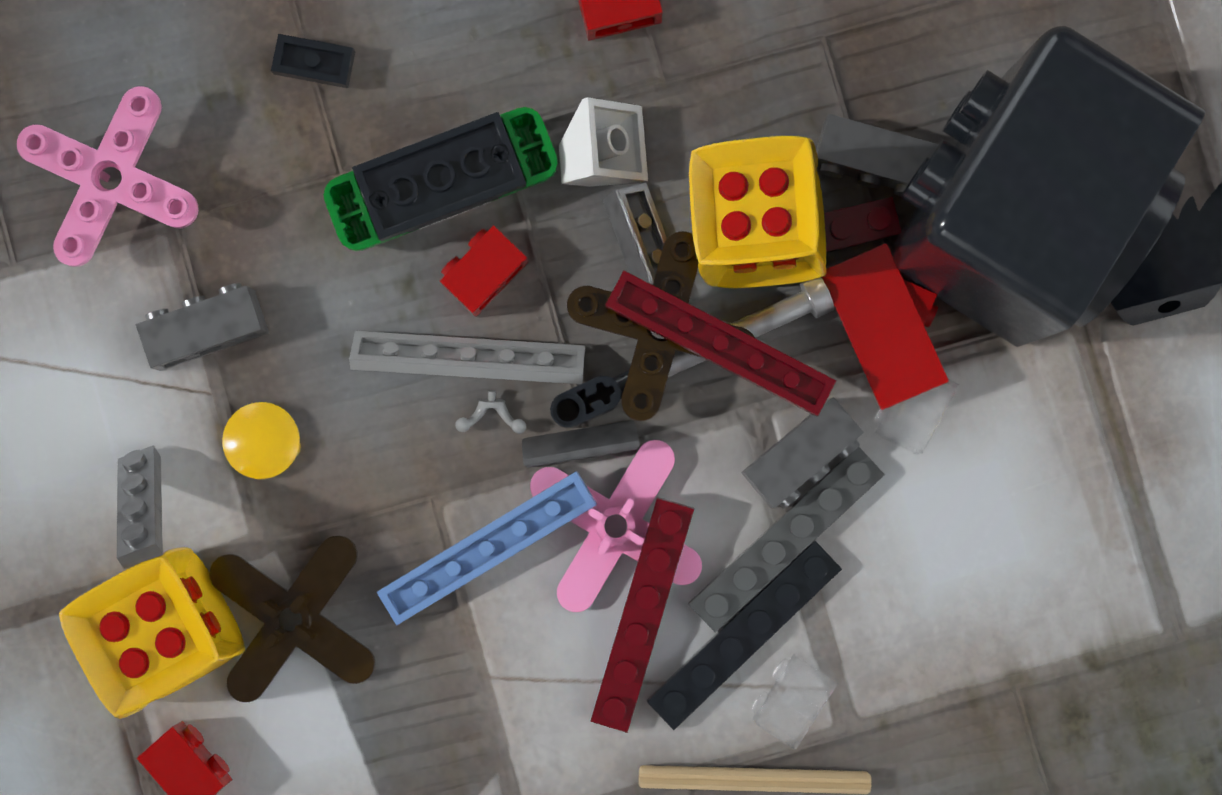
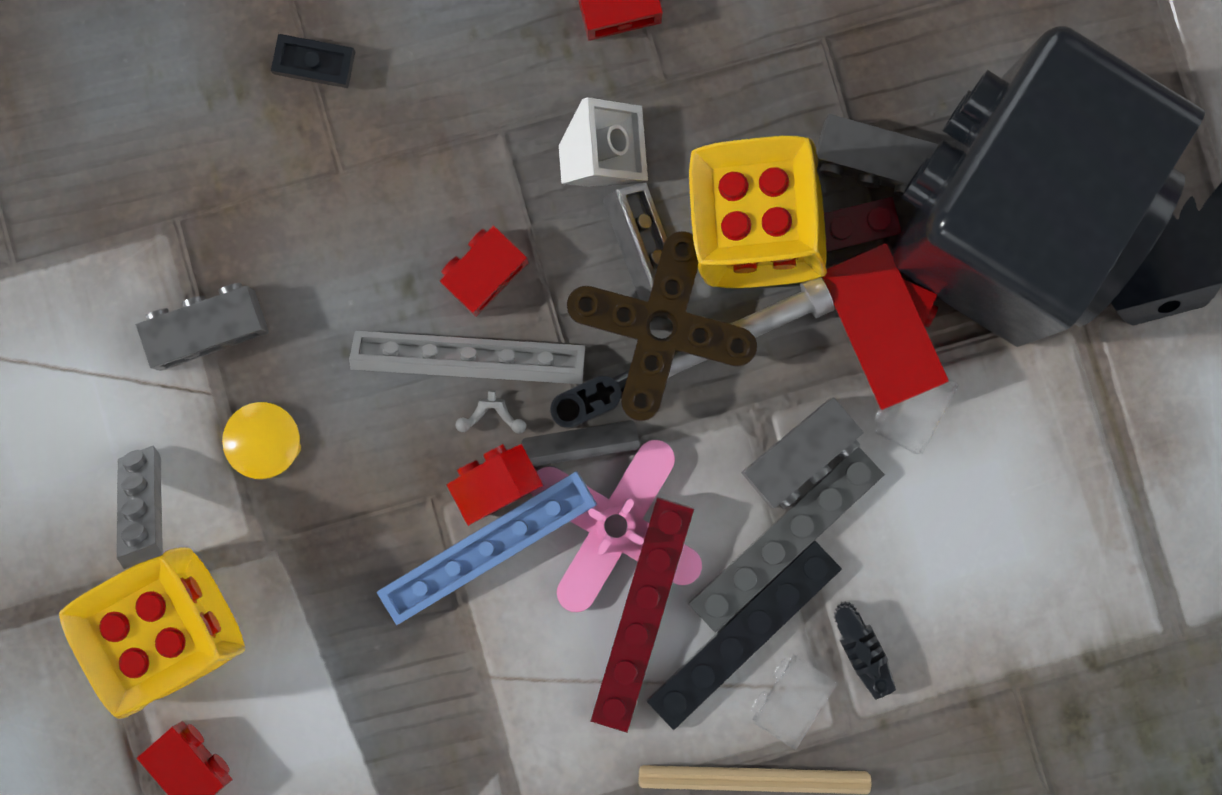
(85, 166): bright pink piece -> none
(314, 635): dark brown piece -> none
(440, 177): black piece -> none
(493, 484): none -> red brick
(720, 343): dark red plate -> none
(864, 651): none -> black hinge

